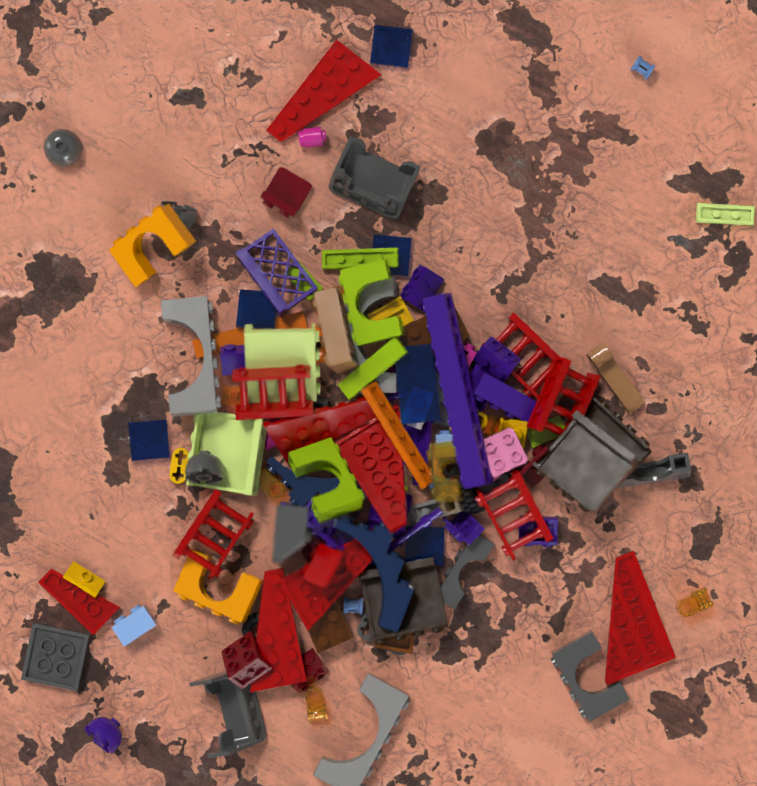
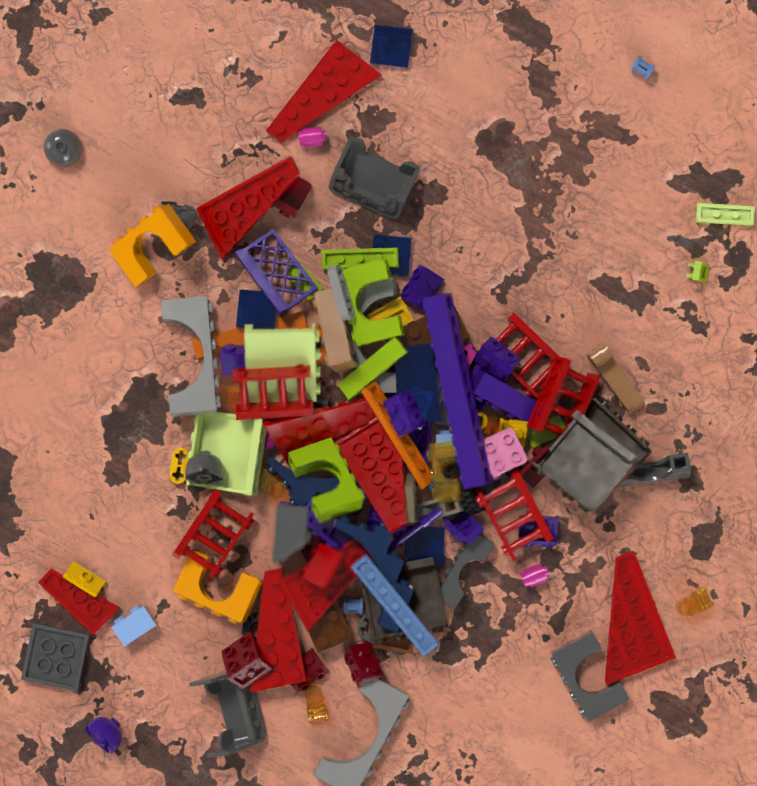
(149, 440): clear blue tile -> none
(241, 207): none -> red wing
(341, 292): none -> light grey beam
(362, 663): none -> dark red bracket
(395, 605): none -> medium blue tile
(404, 413): none -> dark purple bracket
(411, 501): none -> dark tan tile
(535, 575): none -> dark pink brick
(700, 271): none -> lime tile

